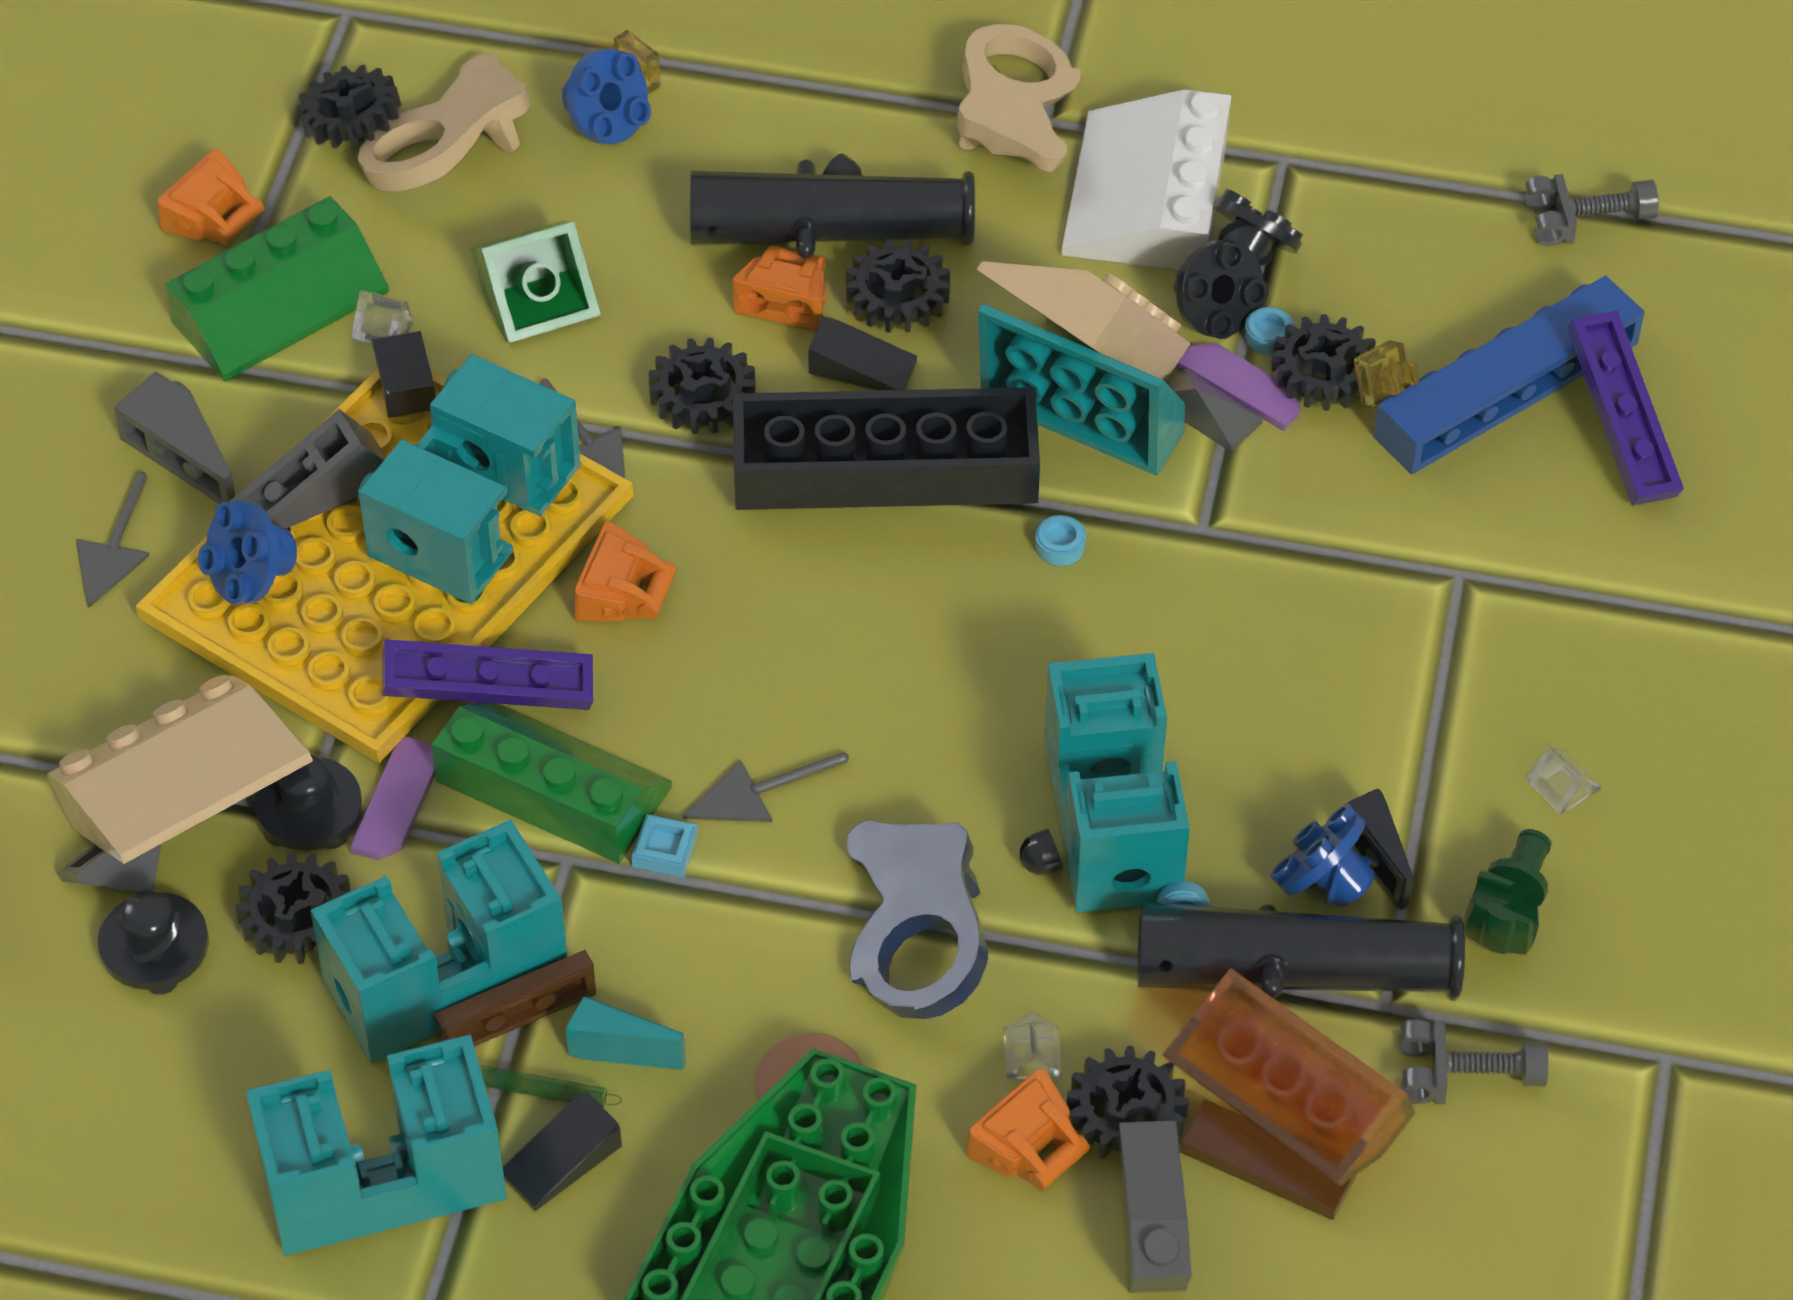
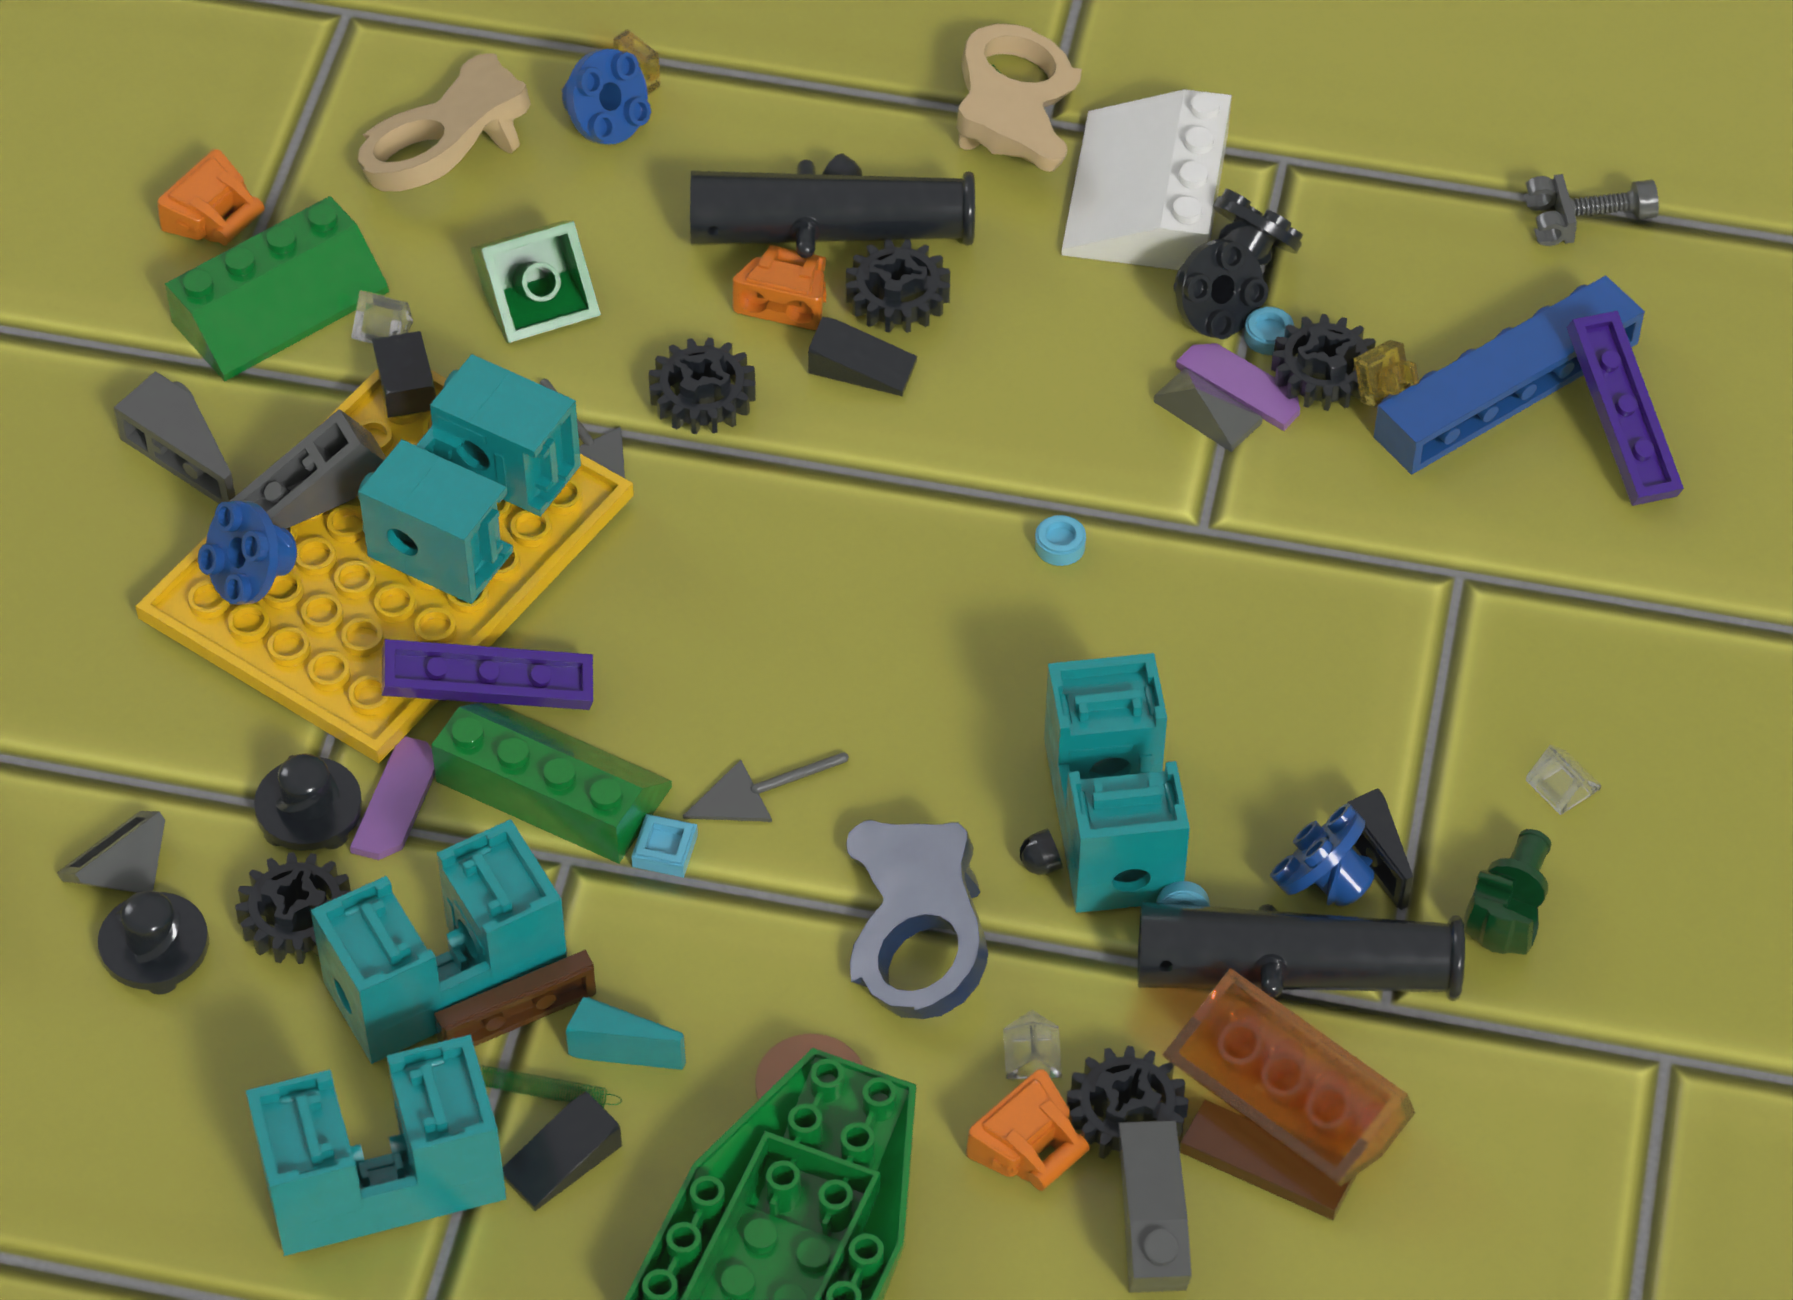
(108, 564): dark grey piece -> none
(176, 768): tan slope -> none
(348, 106): black gear -> none
(612, 578): orange piece -> none
(886, 448): black brick -> none
(1082, 391): teal slope -> none
(1097, 312): tan slope -> none
(1425, 1085): dark grey bar -> none

